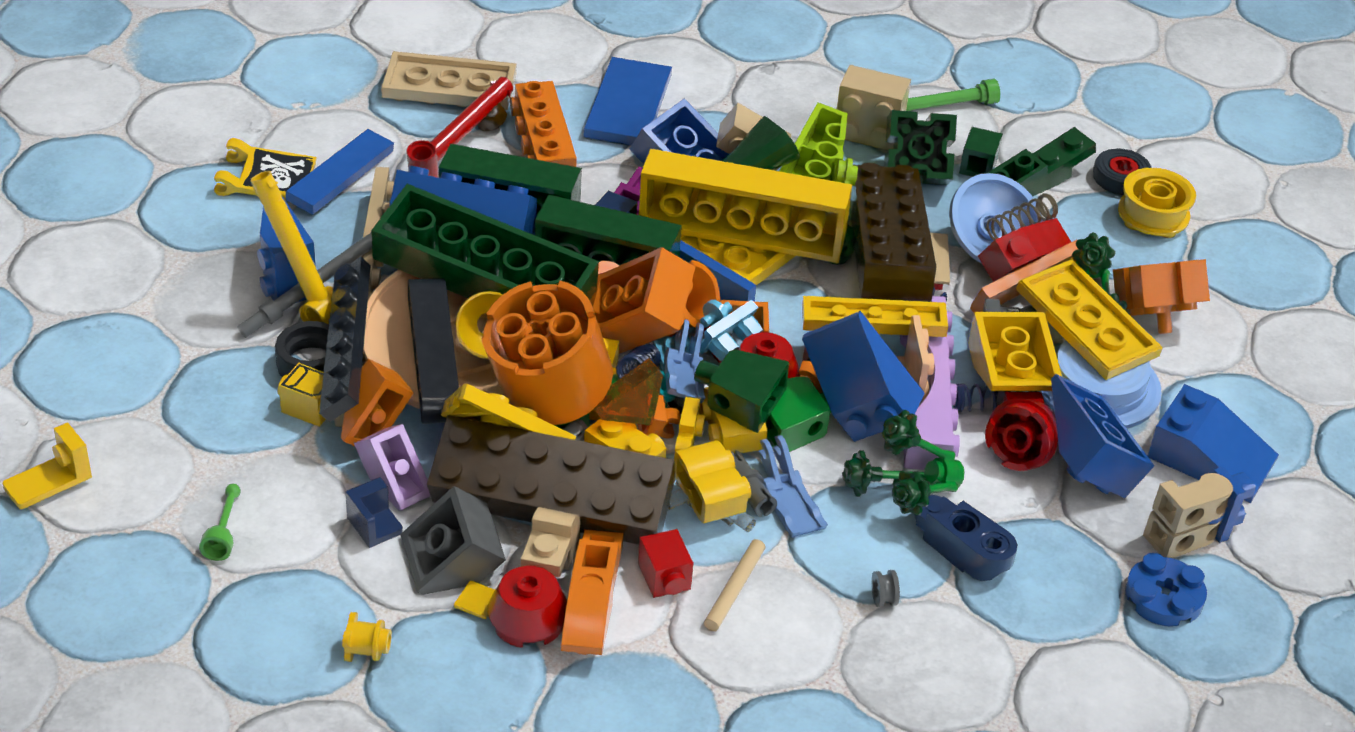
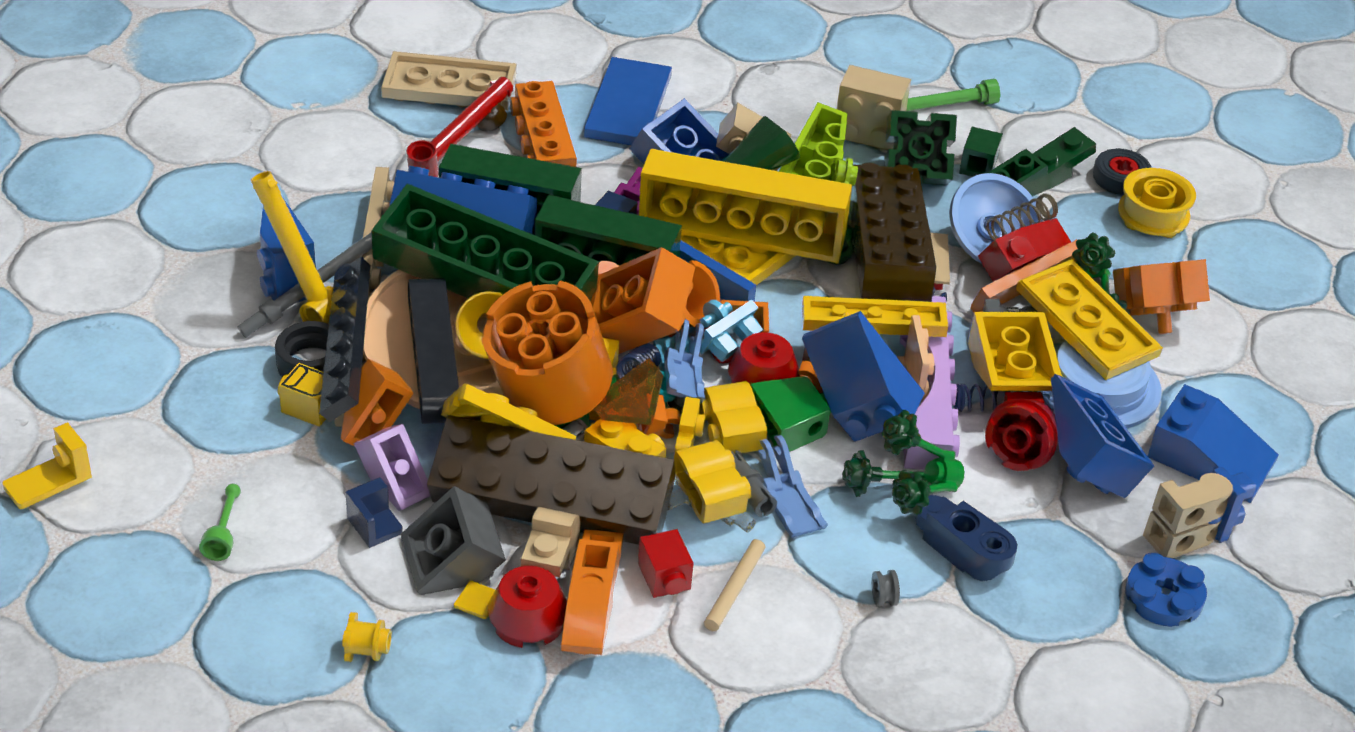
(284, 166): flag -> none
(339, 171): blue tile -> none
(744, 386): dark green torso -> none

